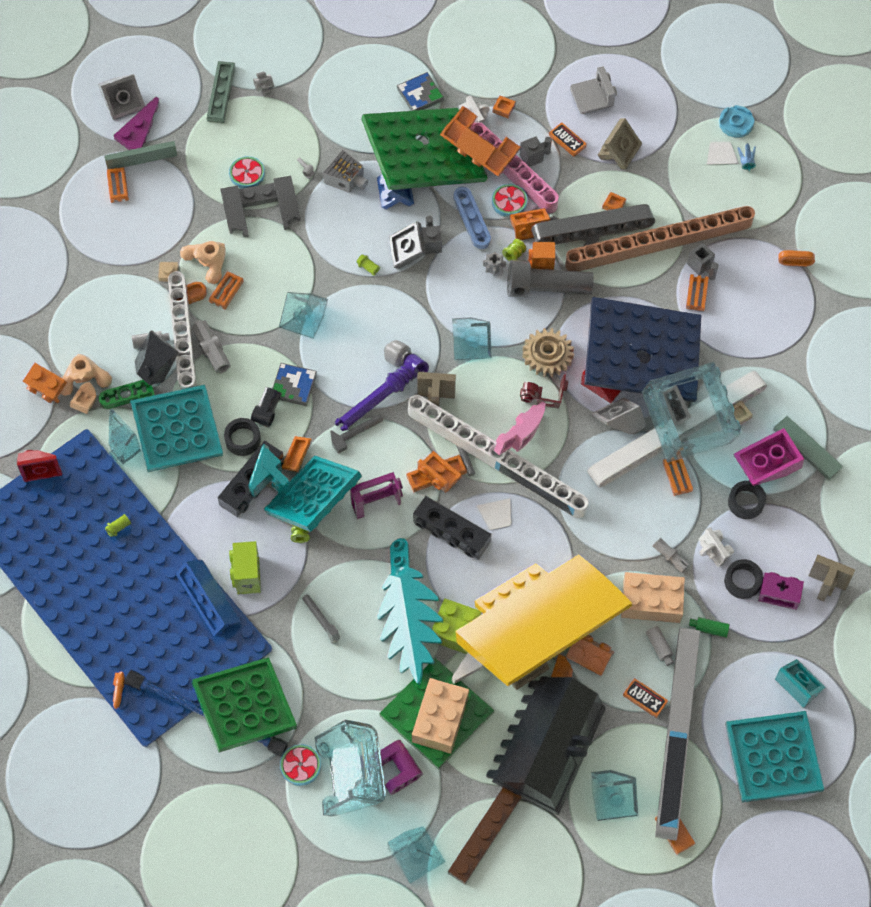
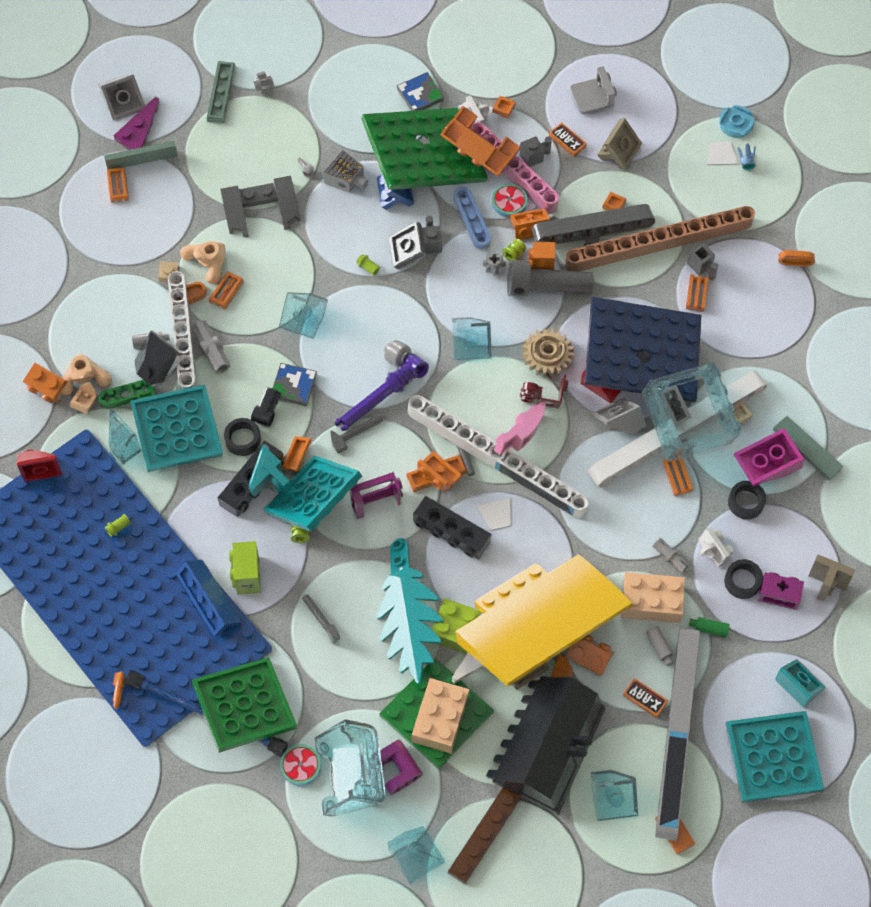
(246, 172): tile -> none
(436, 386): dark tan bracket -> none

